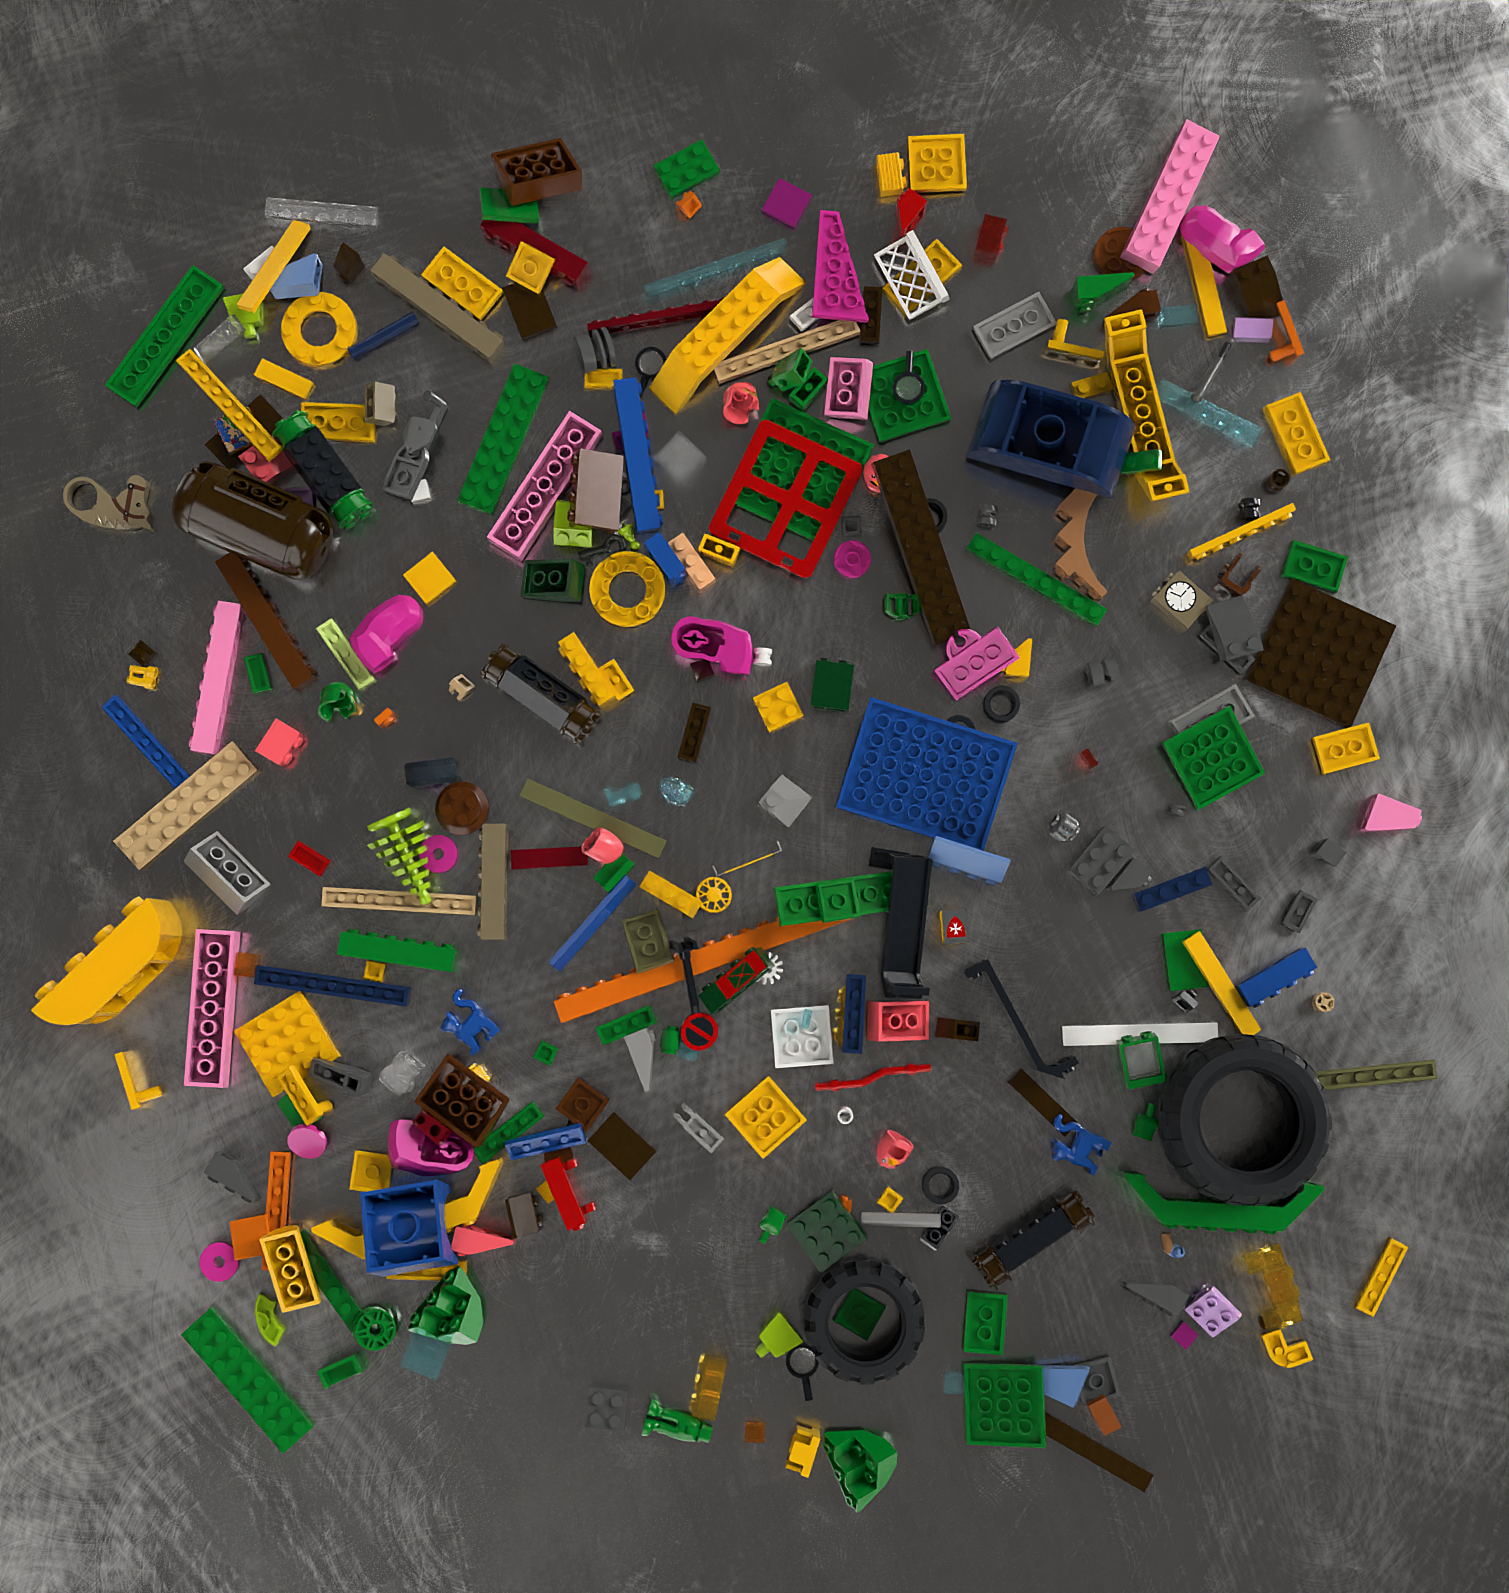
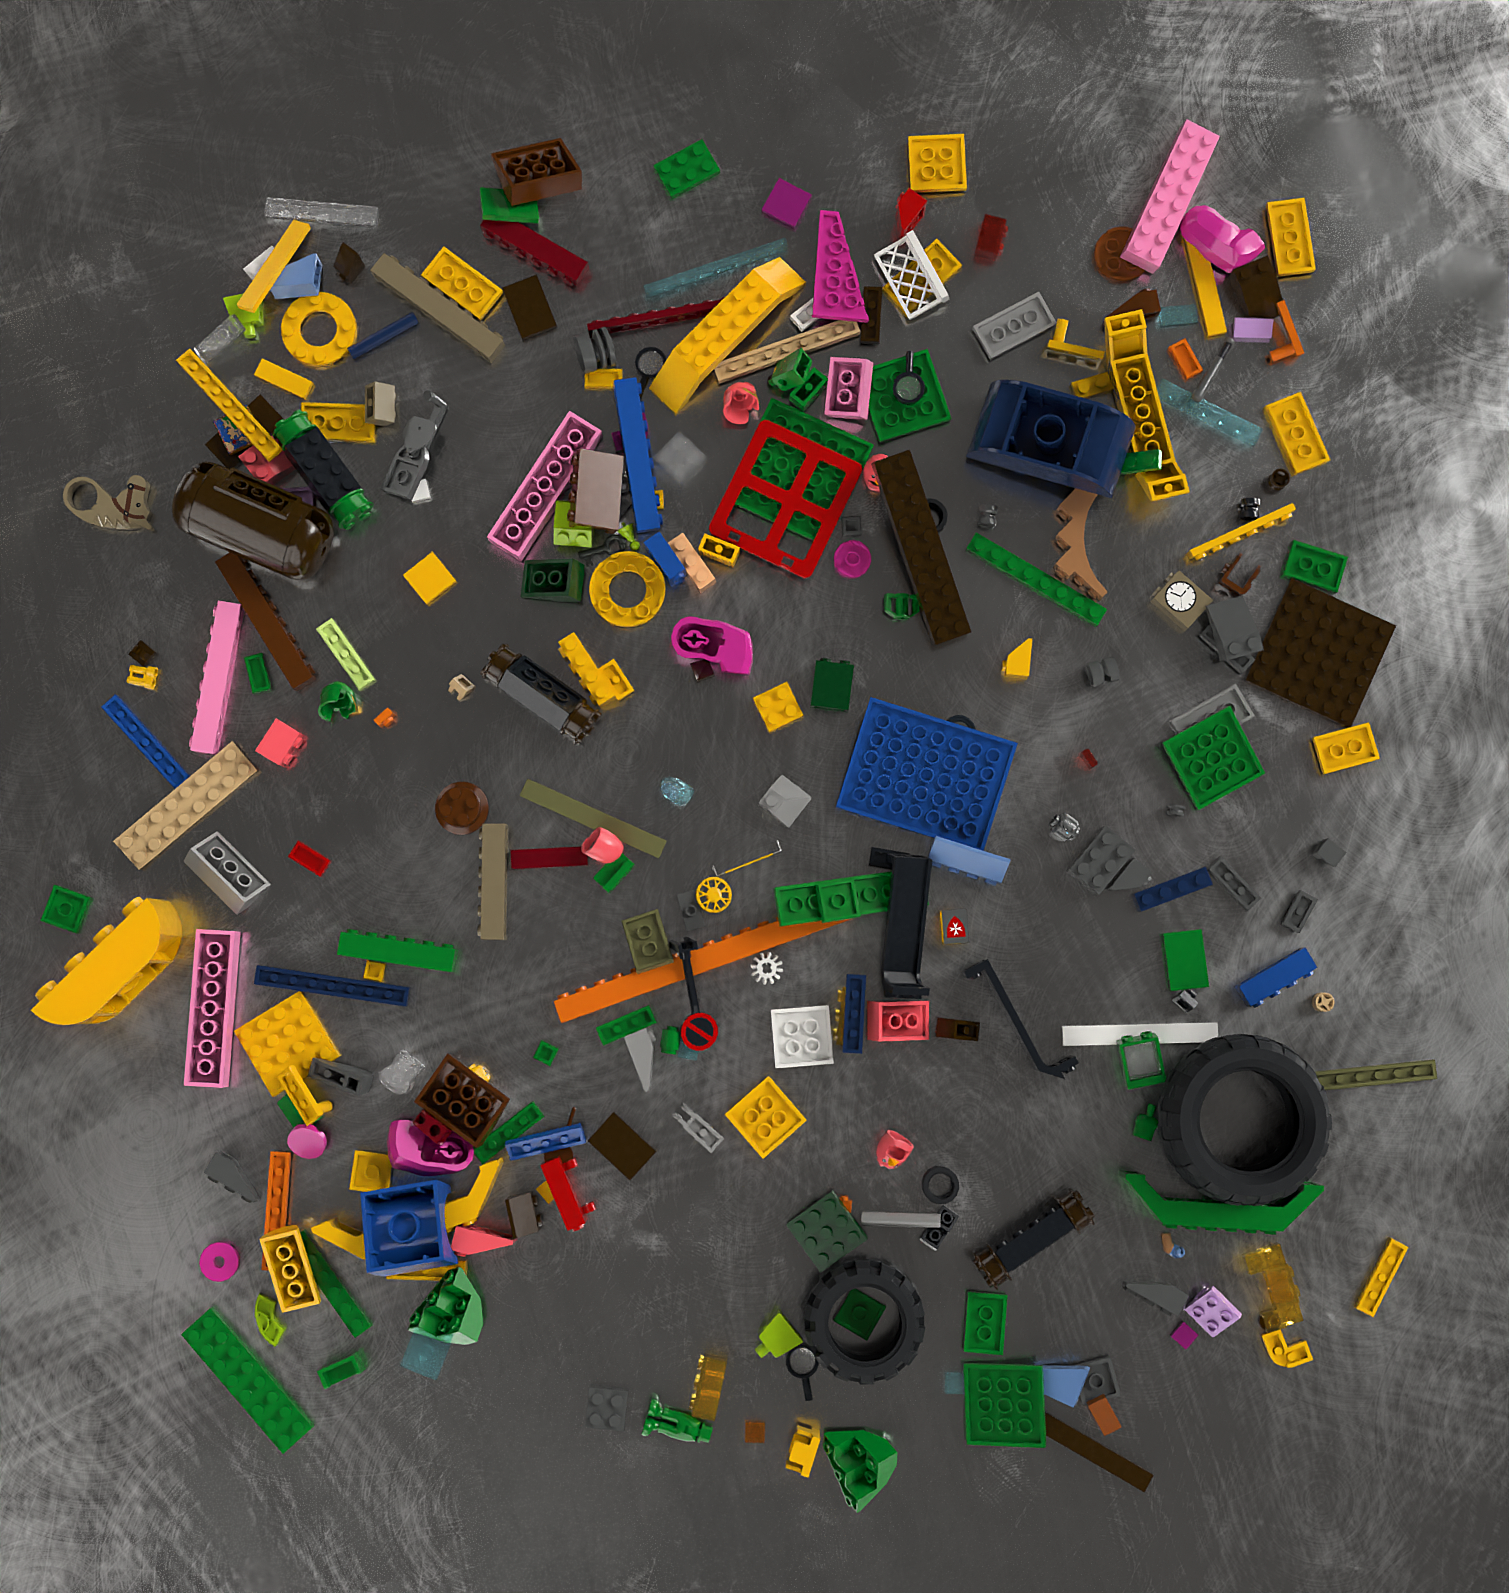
(66, 909): none -> green tile
(135, 1098): yellow piece -> none
(164, 336): green plate -> none
(246, 964): clear orange panel -> none
(246, 1236): orange tile -> none
(381, 1336): green wheel -> none
(384, 630): dark pink piece -> none
(398, 901): tan plate -> none
(405, 856): lime plant -> none
(430, 771): black wheel -> none
(450, 853): dark pink tile -> none
(471, 1026): blue animal -> none
(503, 439): green plate -> none
(530, 267): yellow tile -> none
(582, 1104): reddish brown plate -> none
(592, 923): blue tile -> none
(623, 795): clear light blue leg -> none
(671, 894): yellow arch -> none
(689, 204): orange tile -> none
(694, 732): dark brown plate -> none
(736, 980): dark green brick -> none
(762, 656): white wheel -> none
(771, 1223): green piece -> none
(806, 1019): clear light blue tile -> none
(845, 1119): white hinge -> none
(889, 1200): yellow tile -> none
(890, 174): yellow brick -> none
(910, 1069): red bar -> none
(974, 660): dark pink plate -> none
(1001, 718): black tyre -> none
(1039, 1098): dark brown tile -> none
(1081, 1147): blue animal -> none
(1094, 290): green slope -> none
(1185, 359): none -> orange tile
(1221, 984): yellow tile -> none
(1290, 237): none -> yellow plate
(1389, 815): bright pink slope -> none

